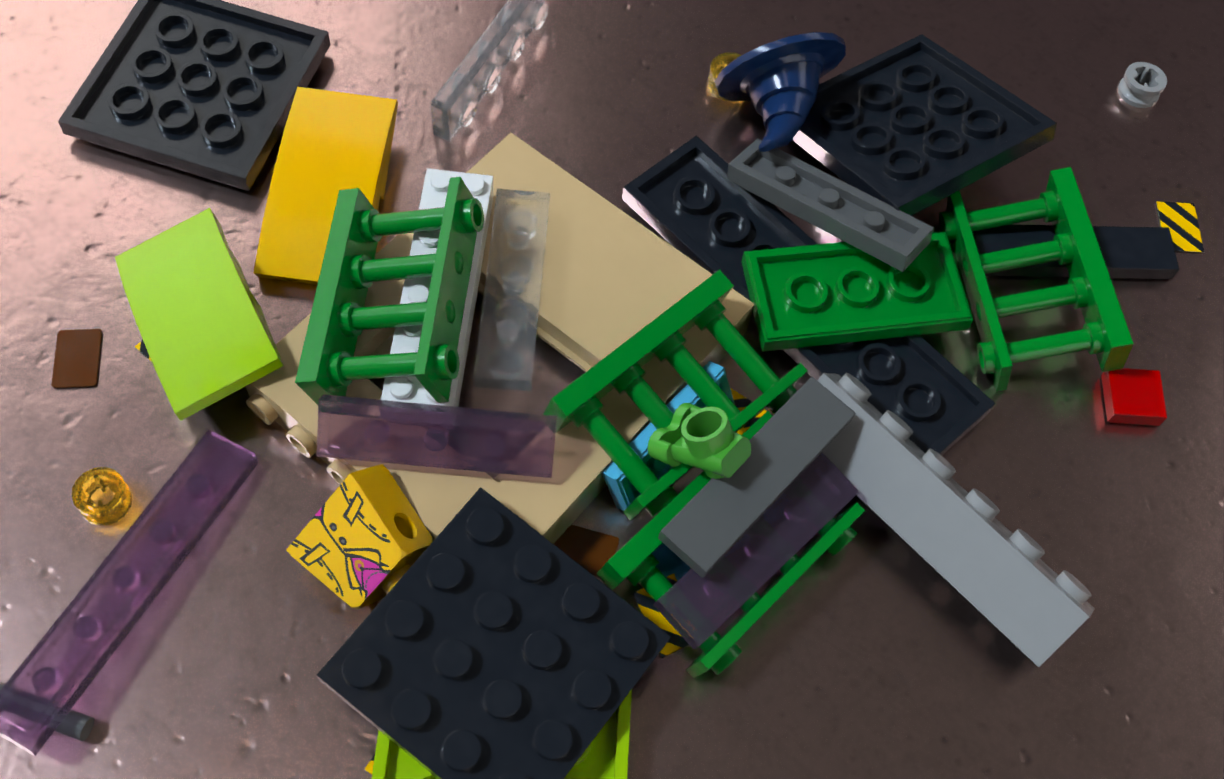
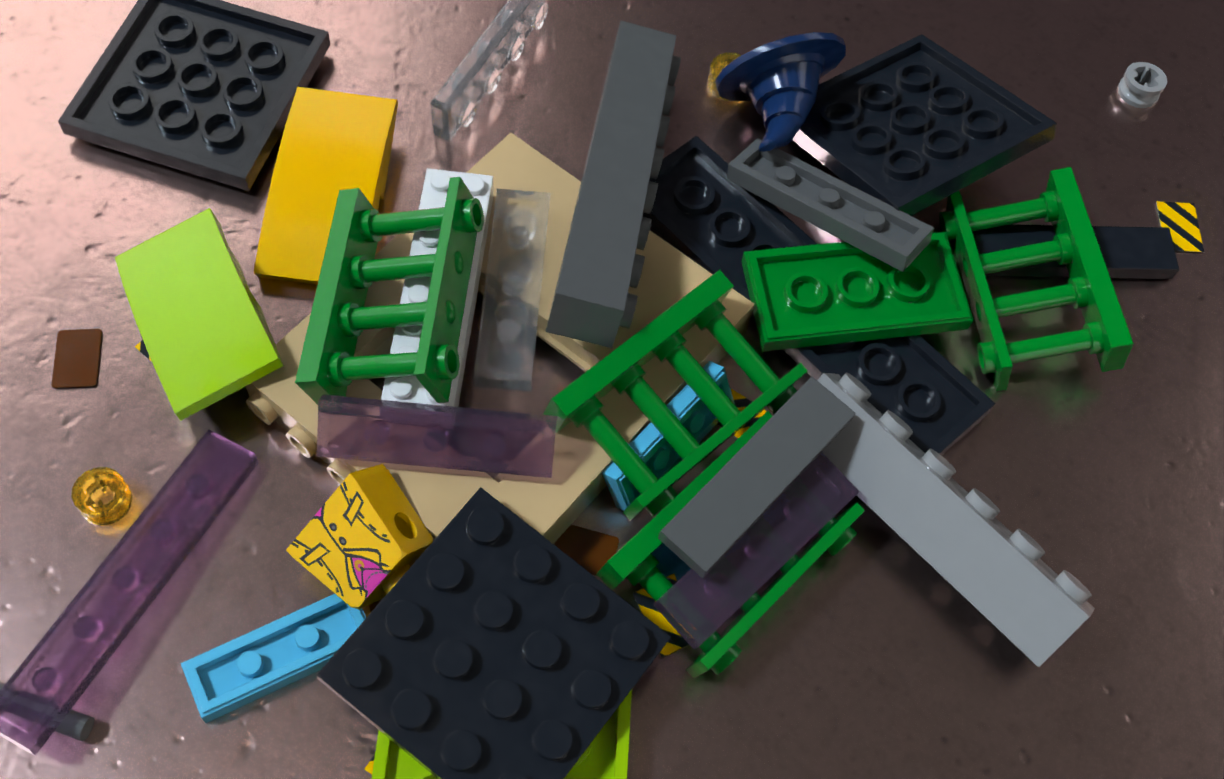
(269, 656): none -> medium azure tile
(616, 189): none -> dark grey brick
(700, 440): bright green plate -> none
(1134, 396): red tile -> none

